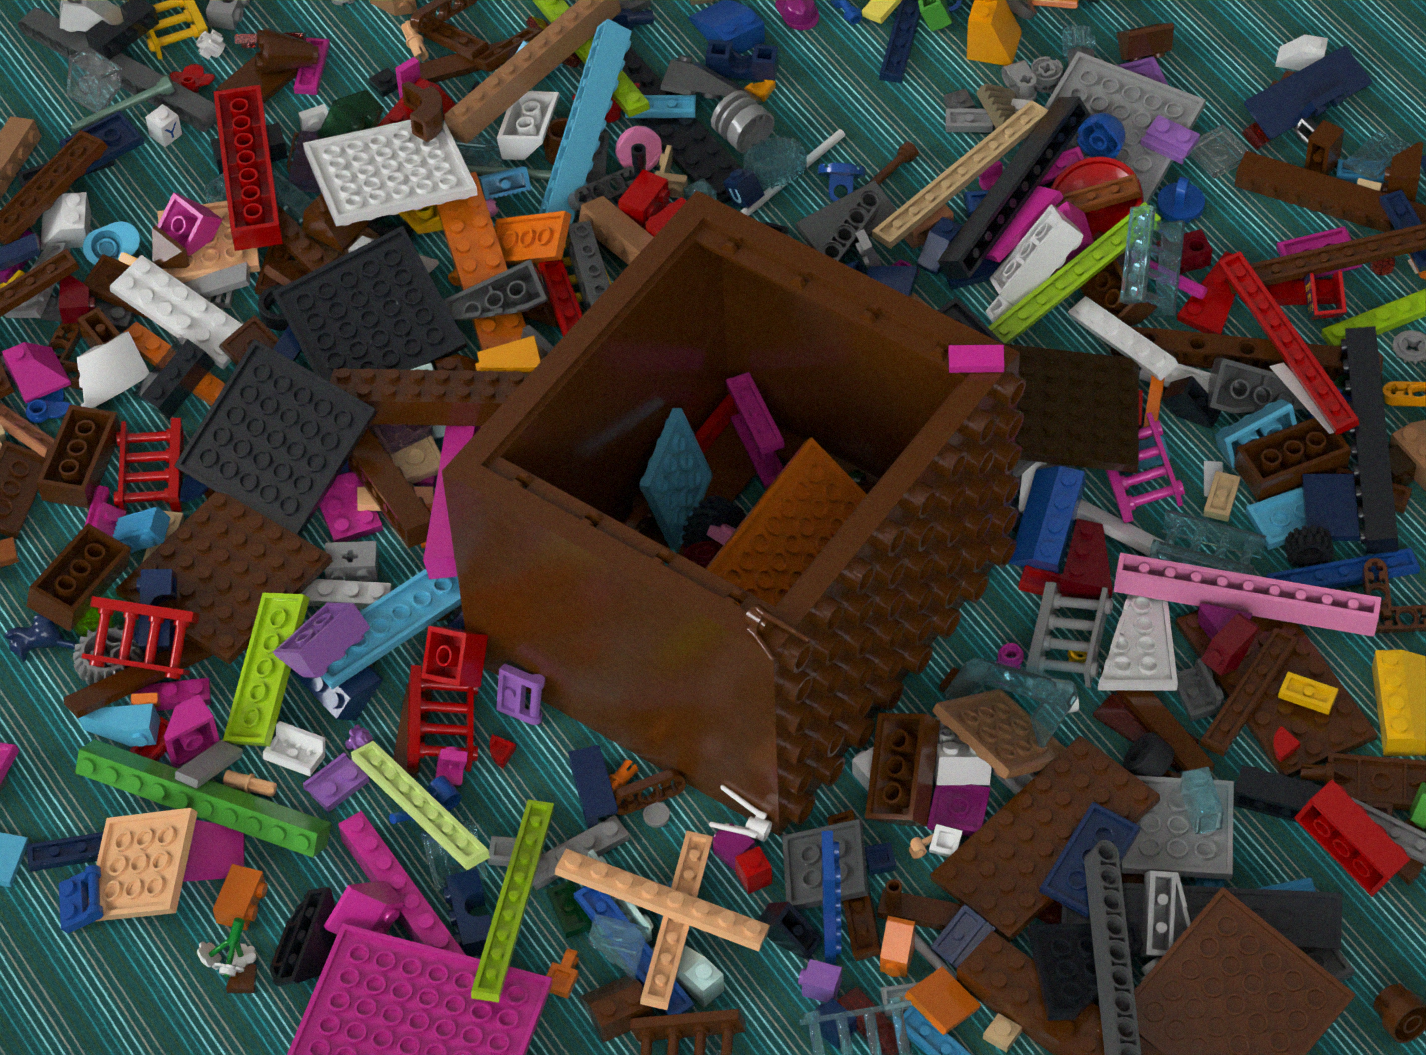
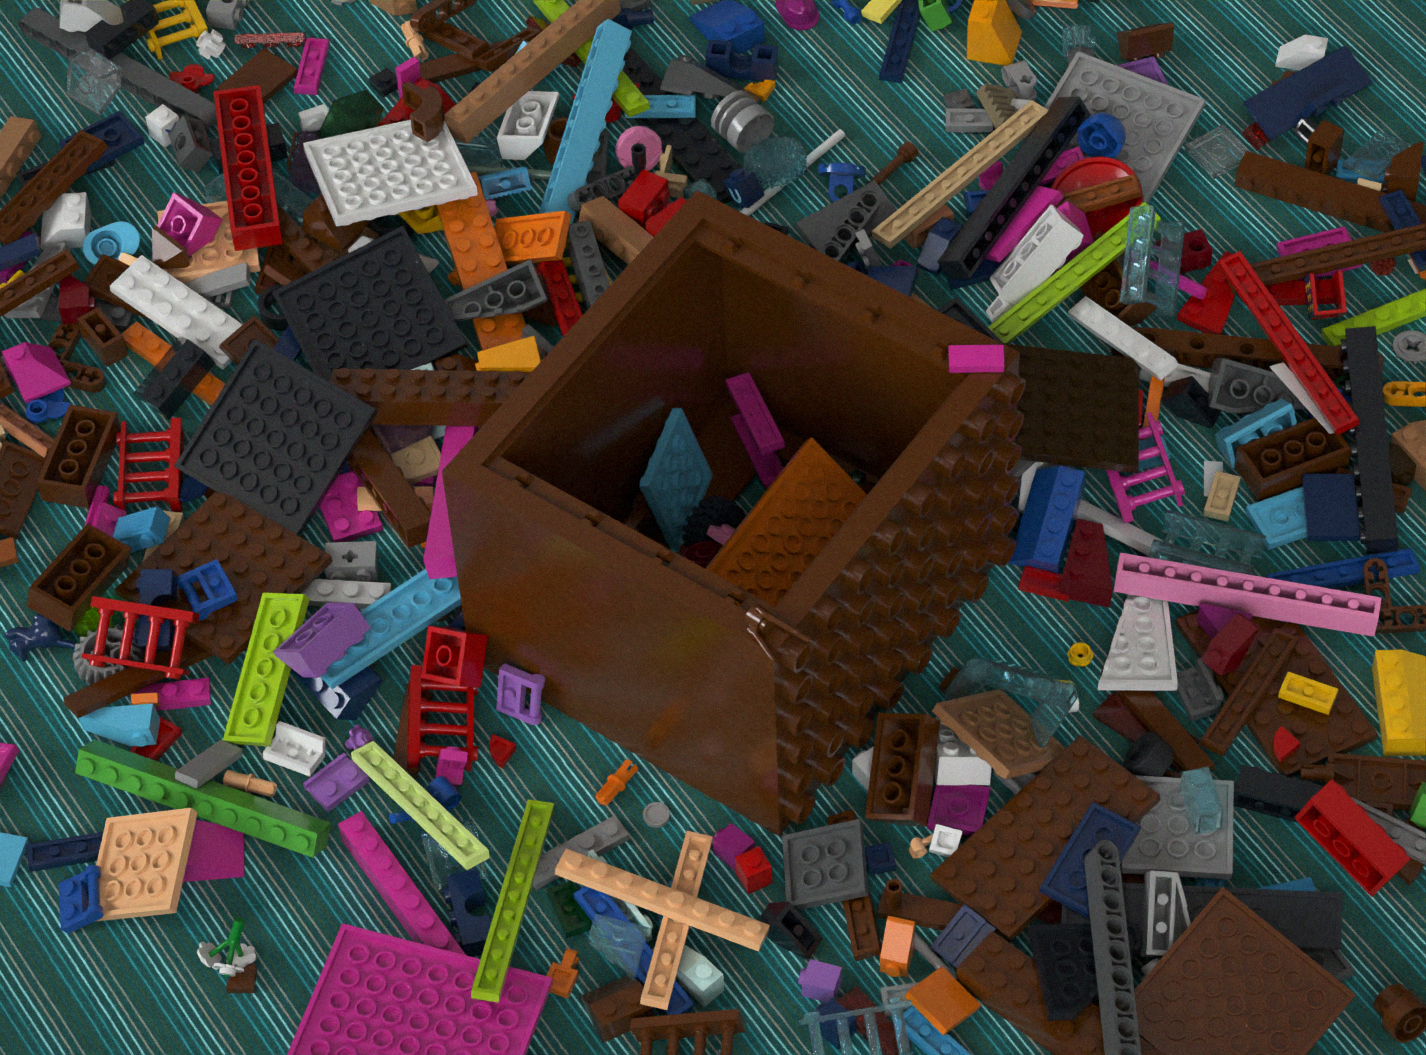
(110, 369): white slope -> none
(164, 86): sand green piece -> none
(190, 143): none -> dark grey brick
(190, 731): dark pink slope -> none
(214, 584): none -> blue plate
(240, 896): orange brick -> none
(283, 52): reddish brown cone -> none
(305, 940): black wedge -> none
(366, 906): dark pink slope -> none
(500, 850): light grey plate -> none
(592, 784): dark blue panel -> none
(667, 791): reddish brown beam -> none
(716, 423): red tile -> none
(755, 827): white plant -> none
(831, 897): blue plate -> none
(1002, 1032): tan plate -> none
(1013, 650): dark pink plate -> none
(1047, 73): light grey wheel -> none
(1048, 621): light grey fence -> none
(1170, 139): medium lavender plate -> none
(1181, 201): blue tile -> none
(1309, 546): black tyre -> none

